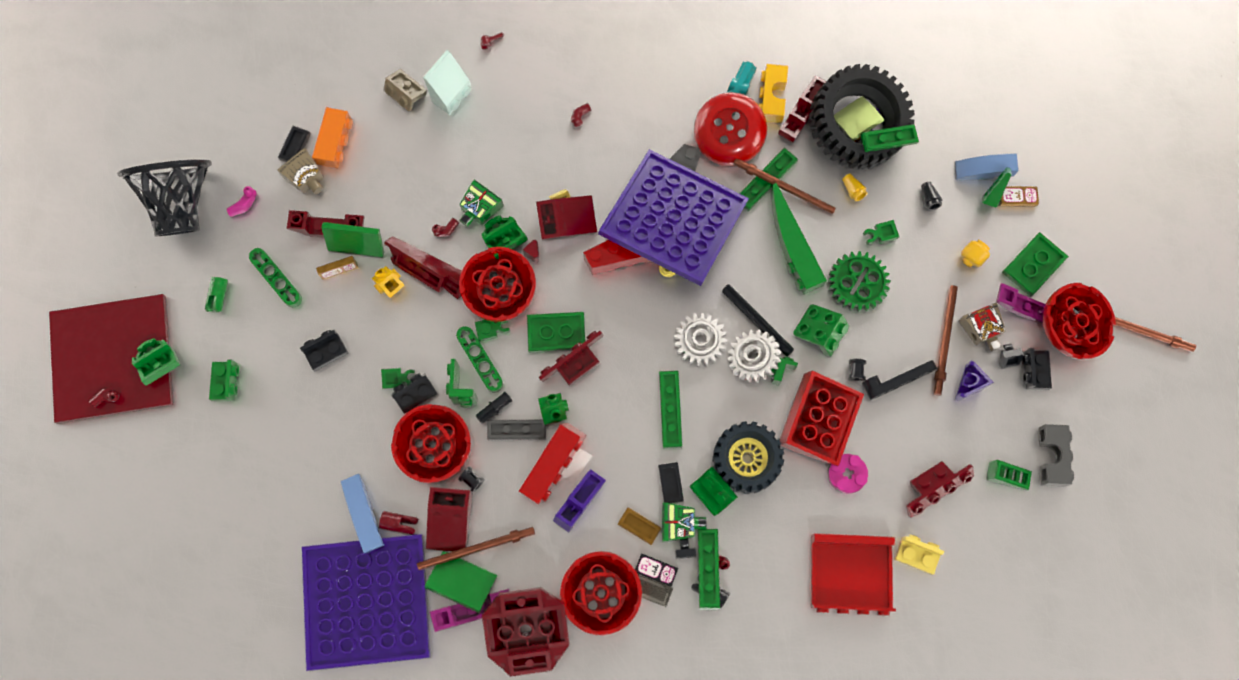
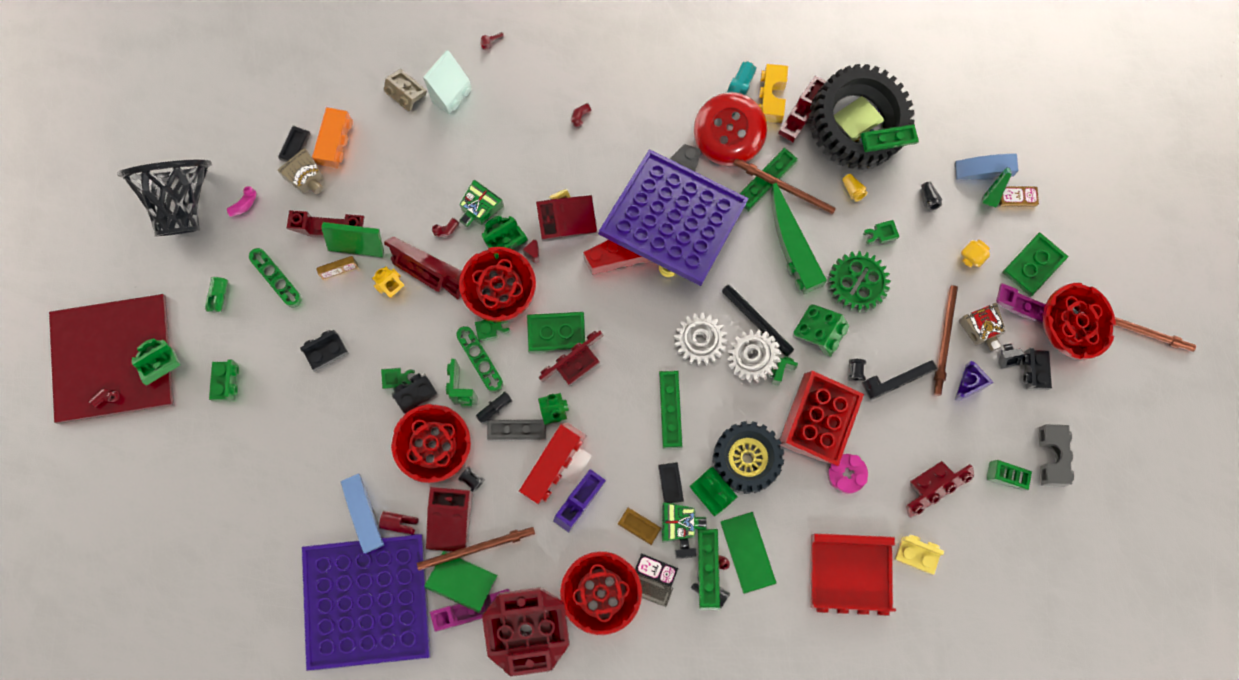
(748, 552): none -> green sticker

